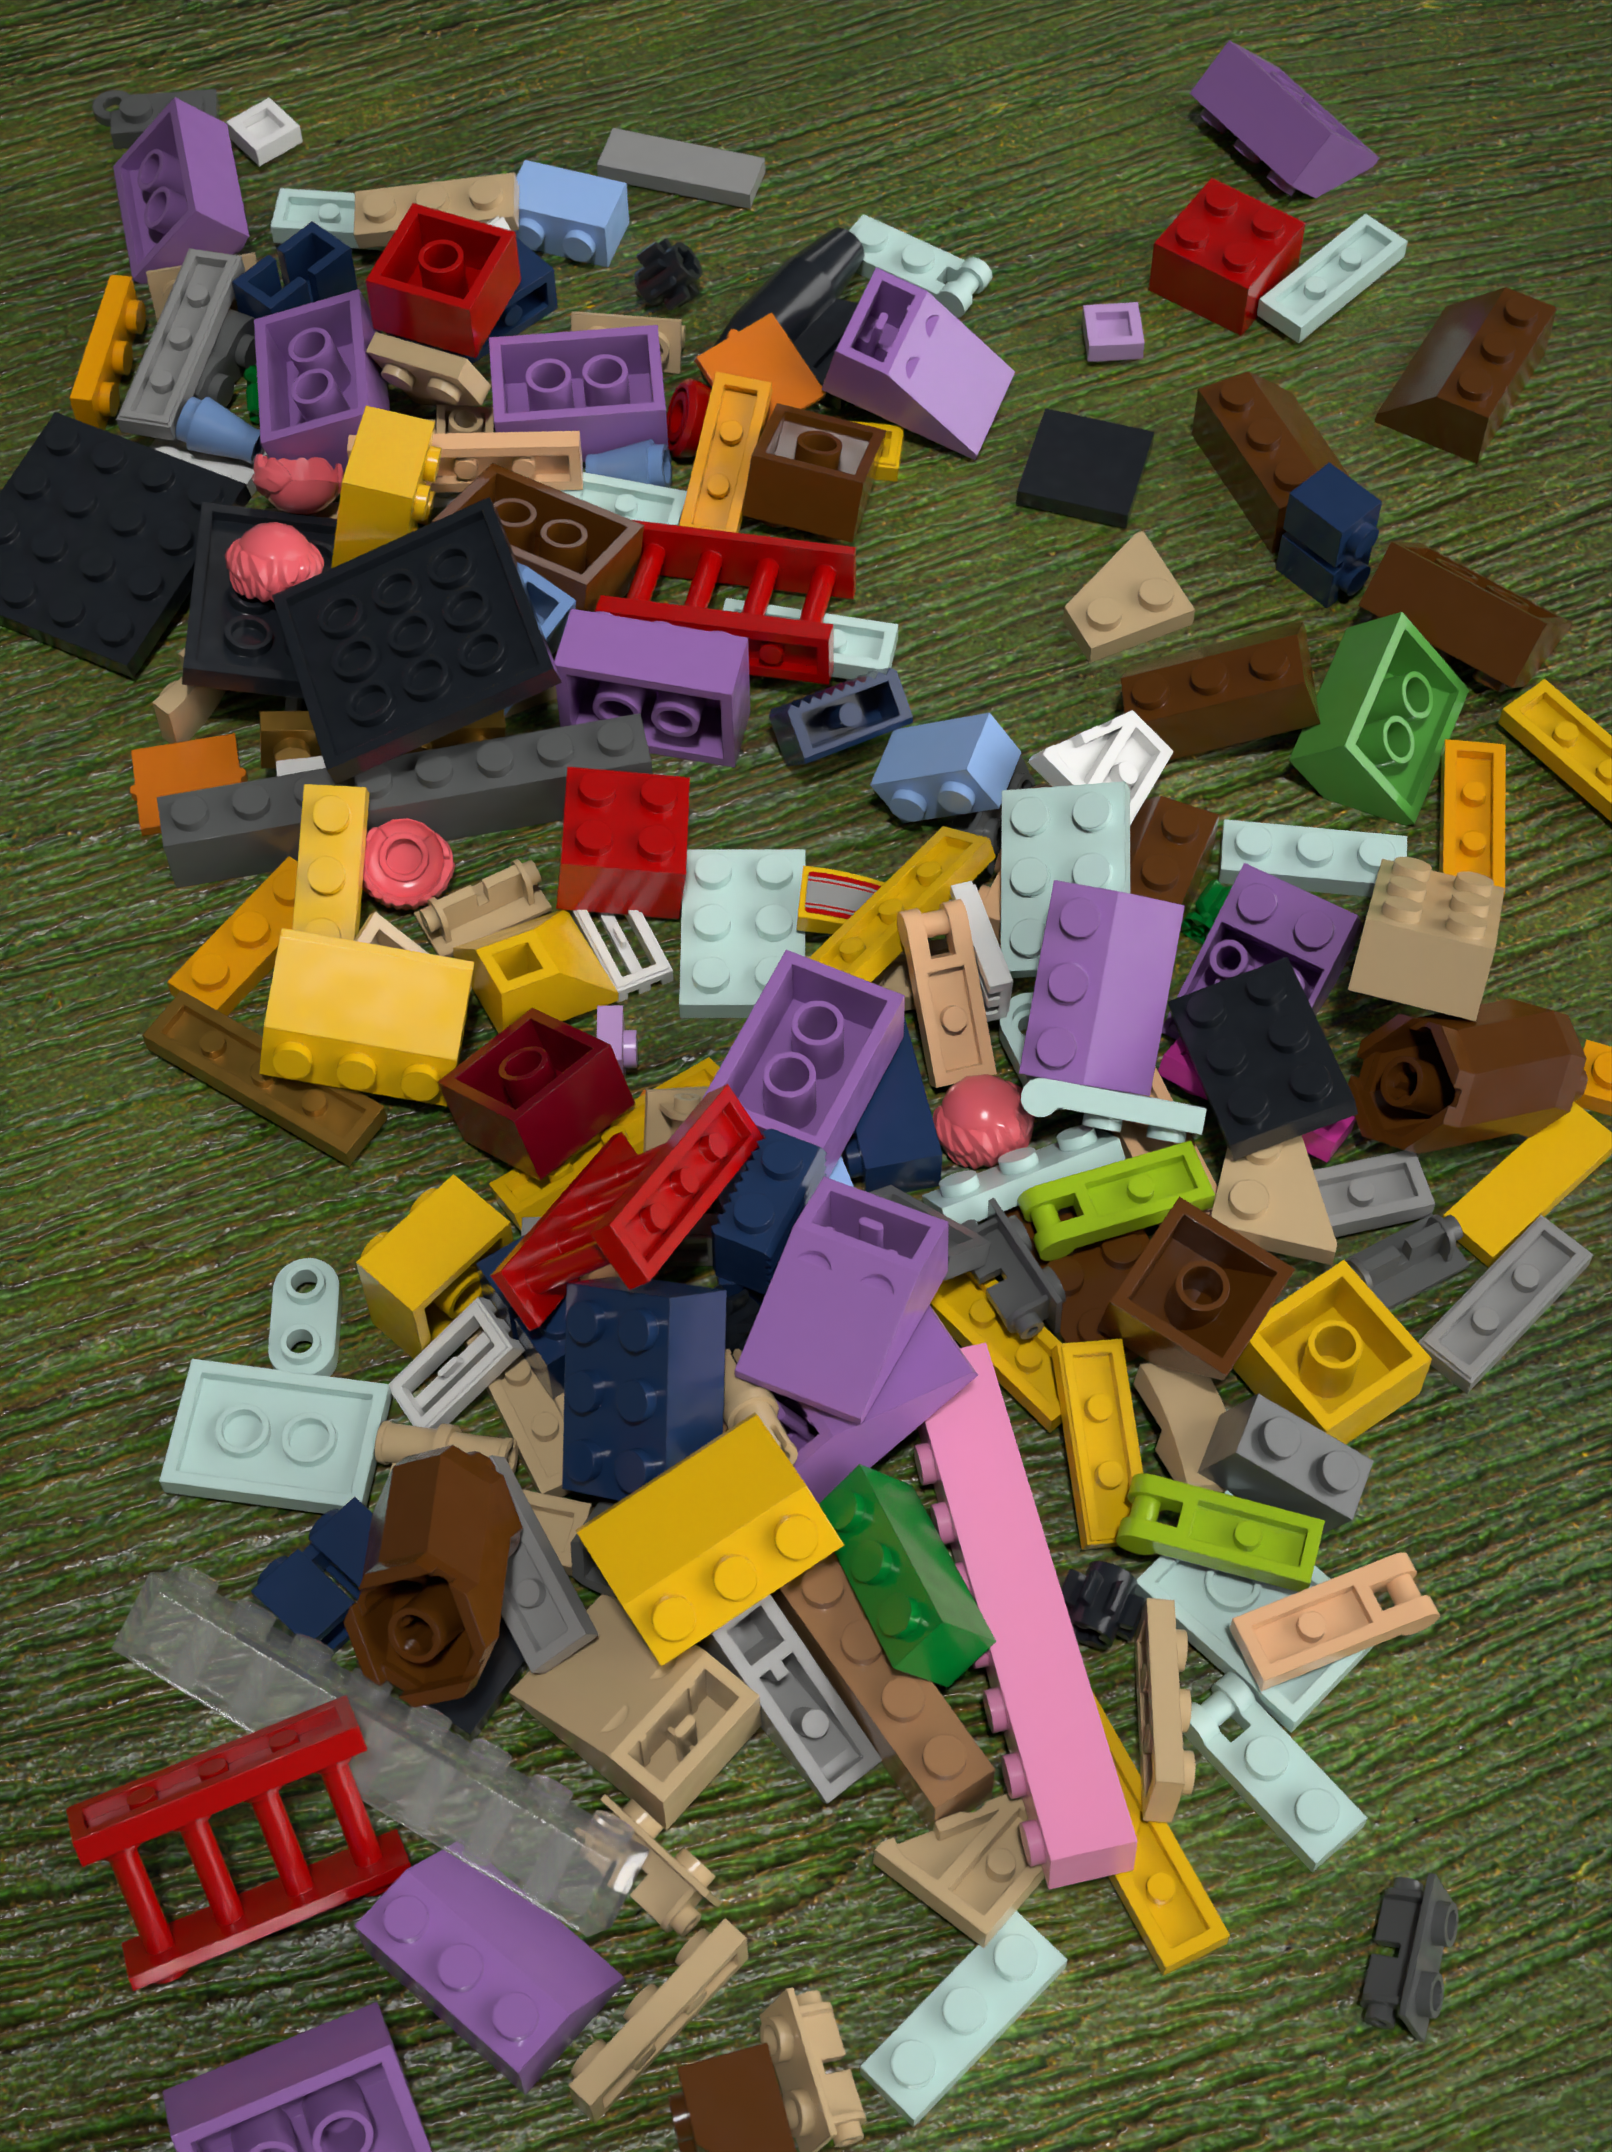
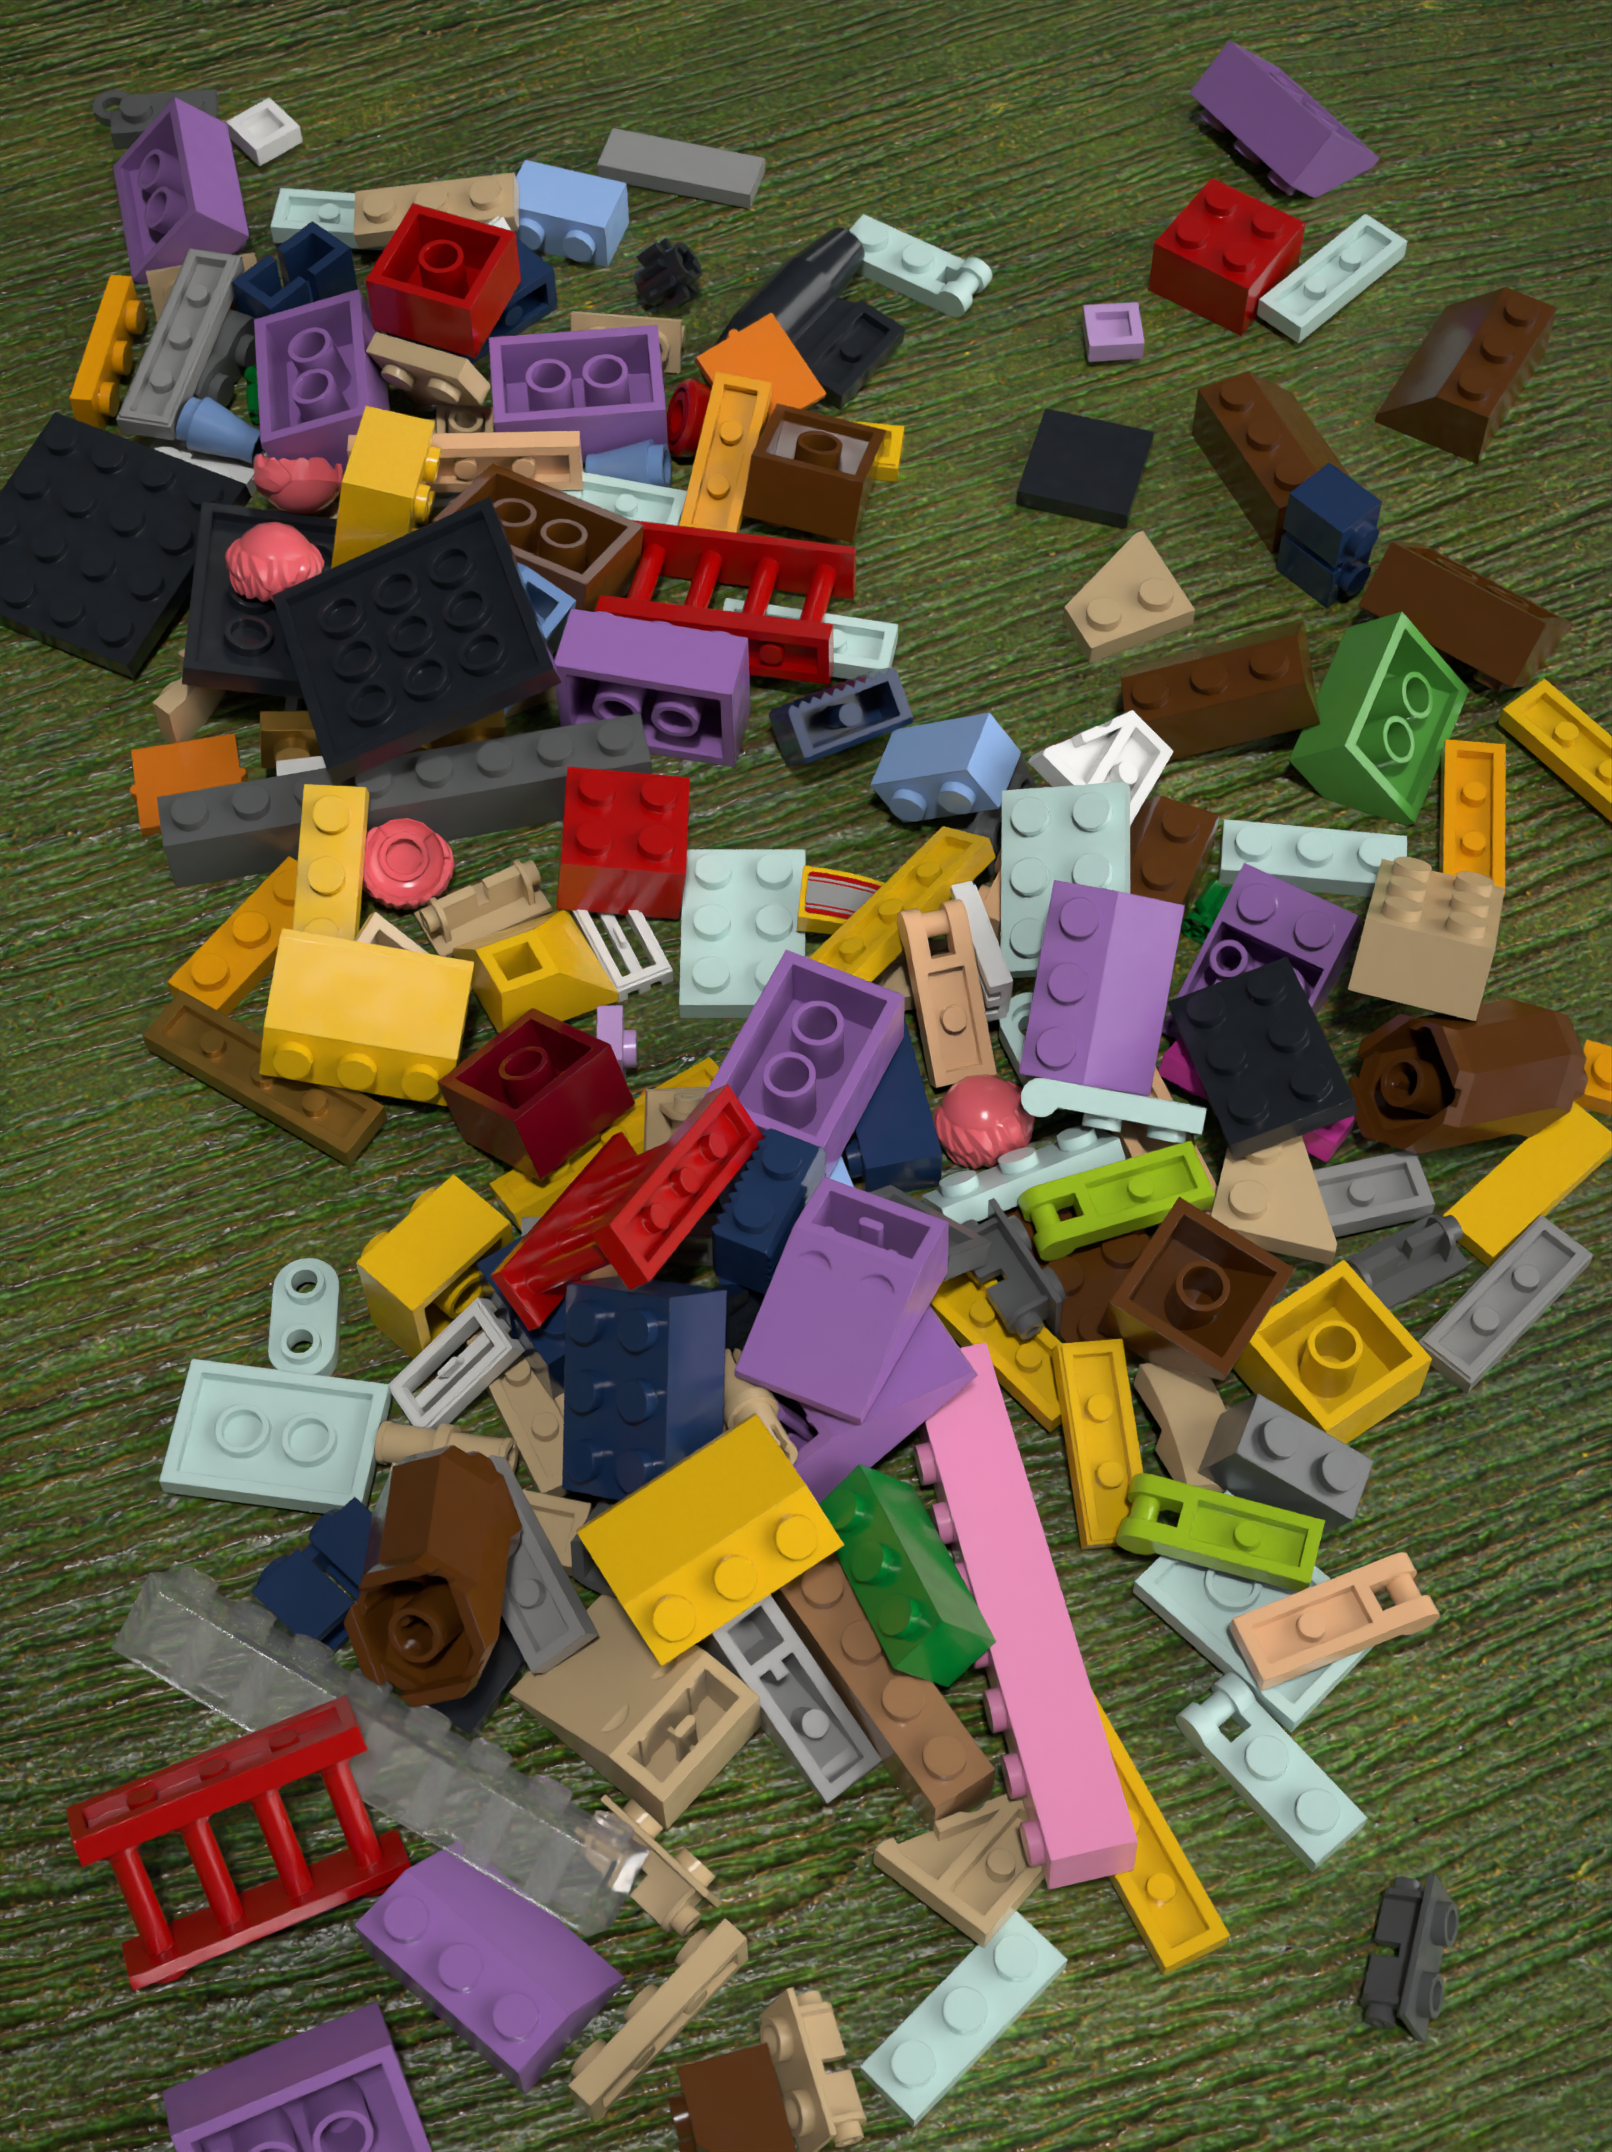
(918, 366): medium lavender slope -> none
(1102, 1604): black gear -> none
(1162, 1711): tan plate -> none

